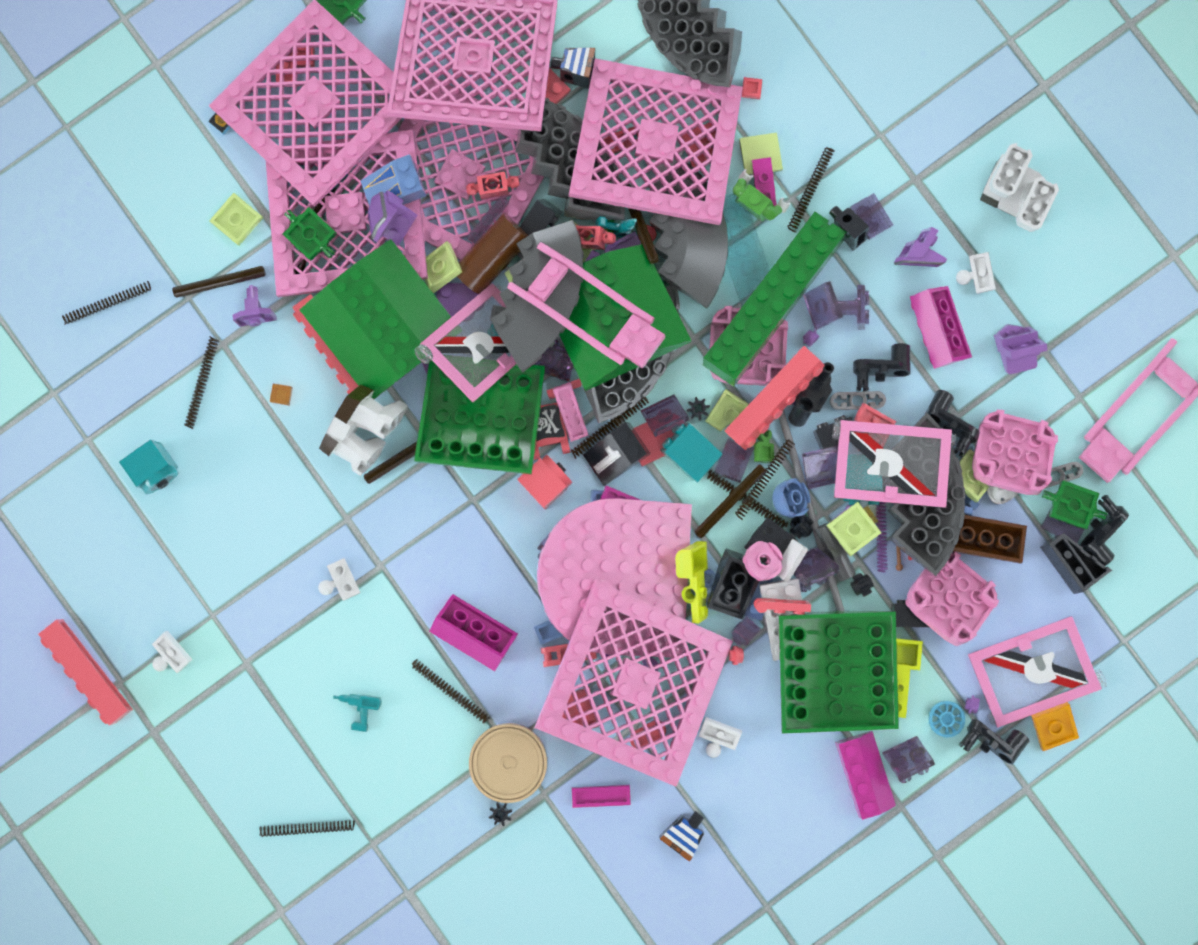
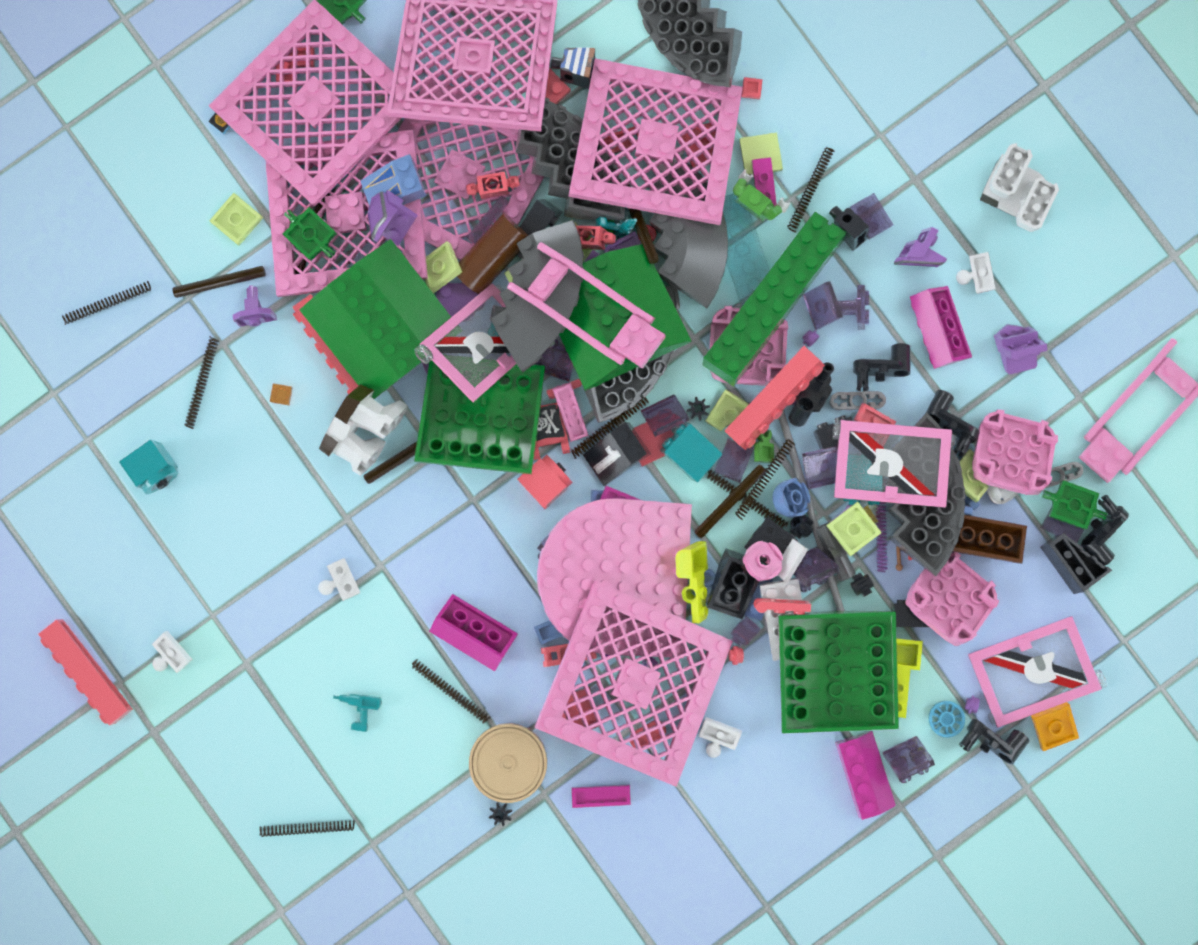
(684, 835): torso -> none

